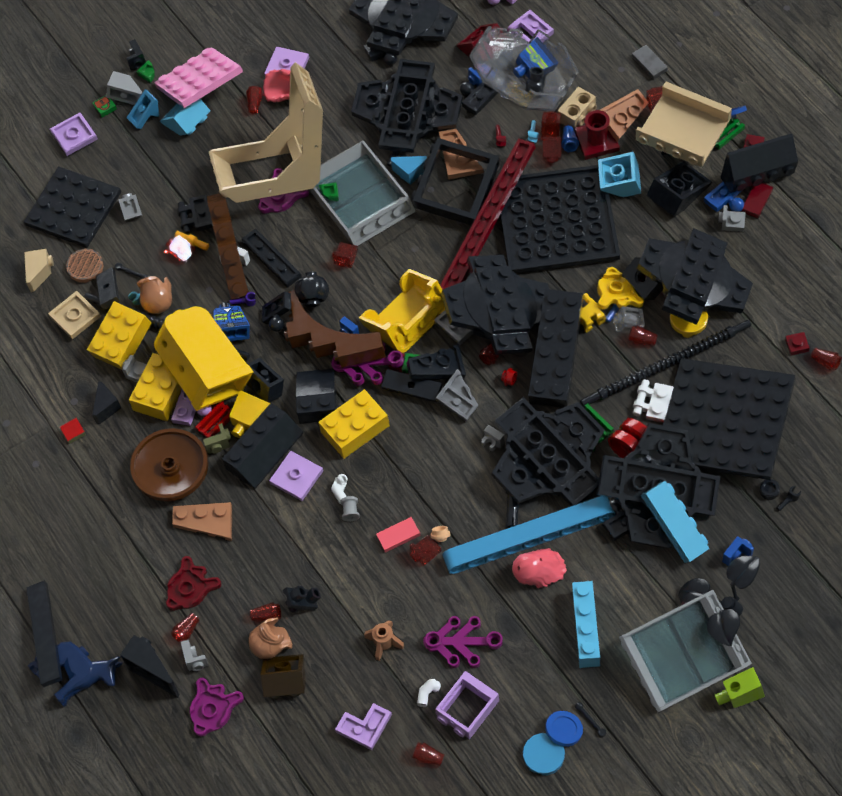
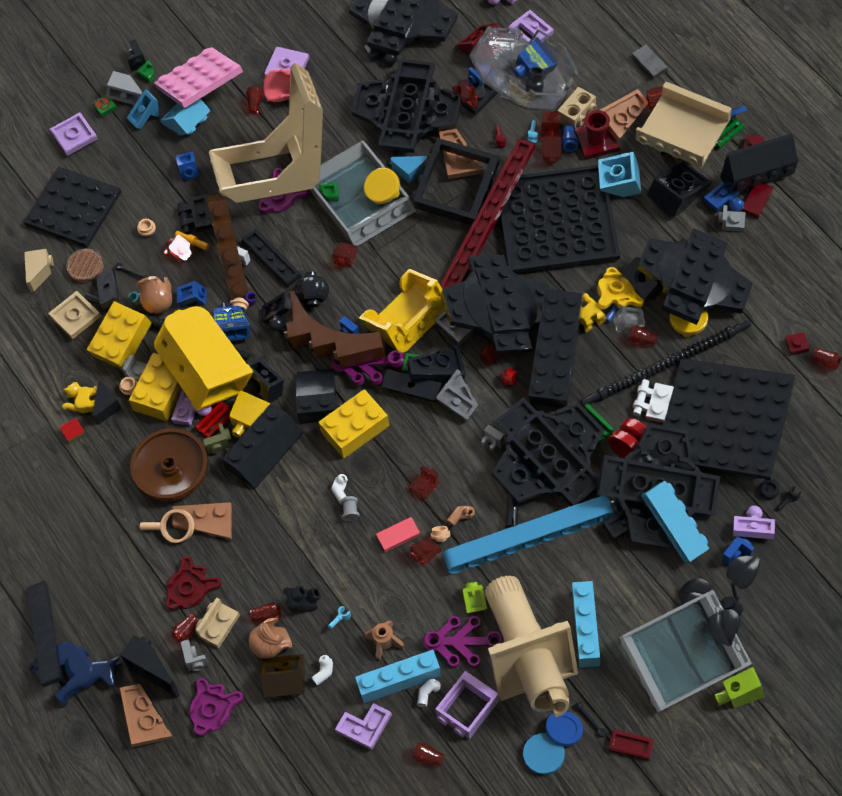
(84, 397): none -> yellow animal
(127, 385): none -> light nougat plate
(130, 206): light grey bracket -> none
(141, 717): none -> nougat wing
(146, 227): none -> light nougat plate
(162, 525): none -> light nougat piece
(187, 166): none -> blue bracket
(190, 293): none -> blue bracket
(216, 623): none -> tan bracket
(240, 302): none -> light nougat plate
(296, 475): lavender plate -> none
(326, 667): none -> white arm
(340, 616): none -> medium azure hand
(382, 186): none -> yellow tile
(398, 676): none -> medium azure brick
(425, 482): none -> clear red bracket
(460, 512): none -> nougat arm
(467, 92): none -> clear red bracket
(474, 597): none -> lime bracket
(529, 658): none -> tan piece
(539, 567): coral piece -> none
(631, 745): none -> dark red tile
(754, 525): none -> lavender plate

